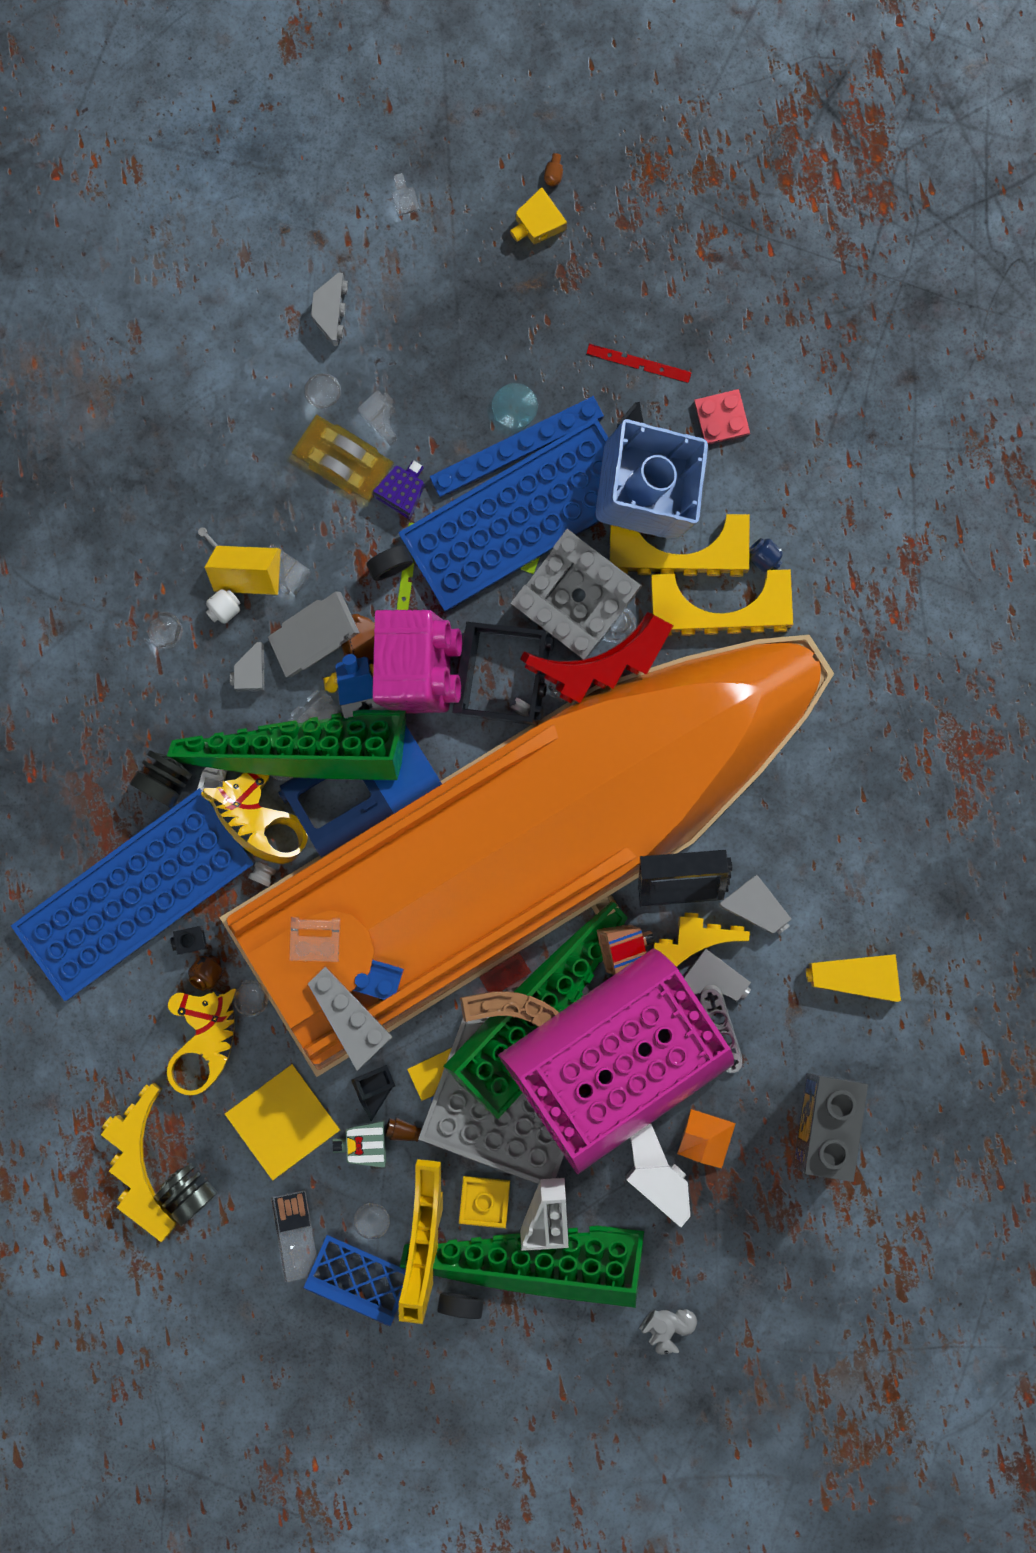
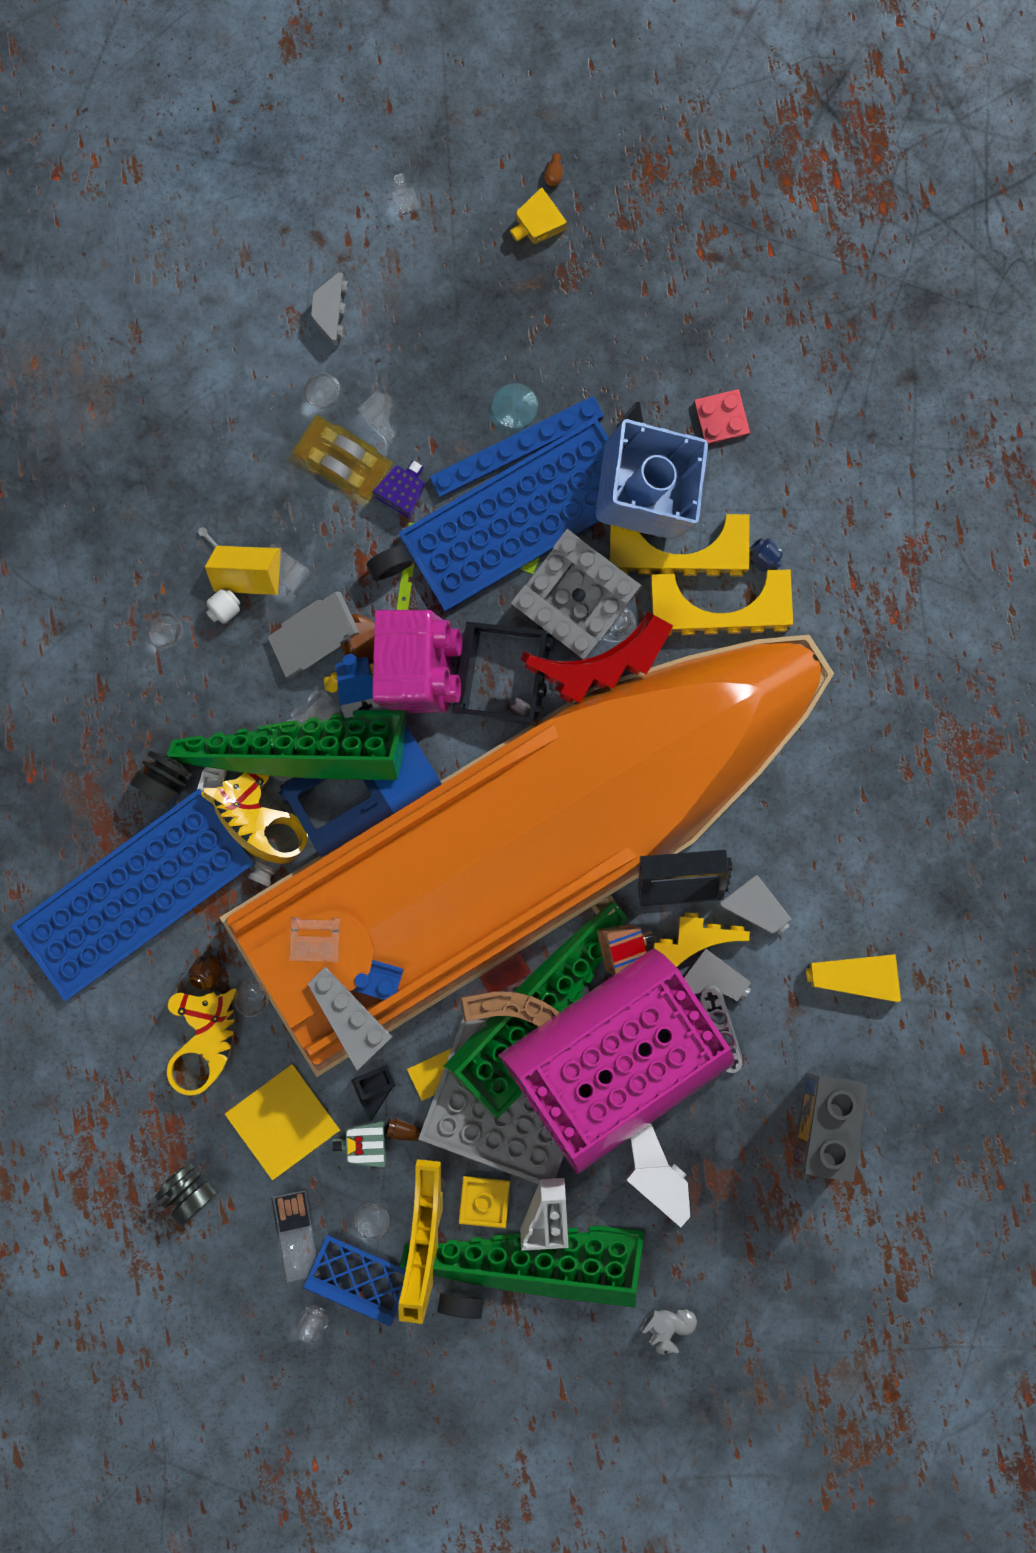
(130, 1166): yellow arch -> none
(199, 940): black brick -> none
(249, 670): light grey slope -> none
(311, 1324): none -> clear head
(635, 362): red piece -> none
(706, 1138): orange slope -> none

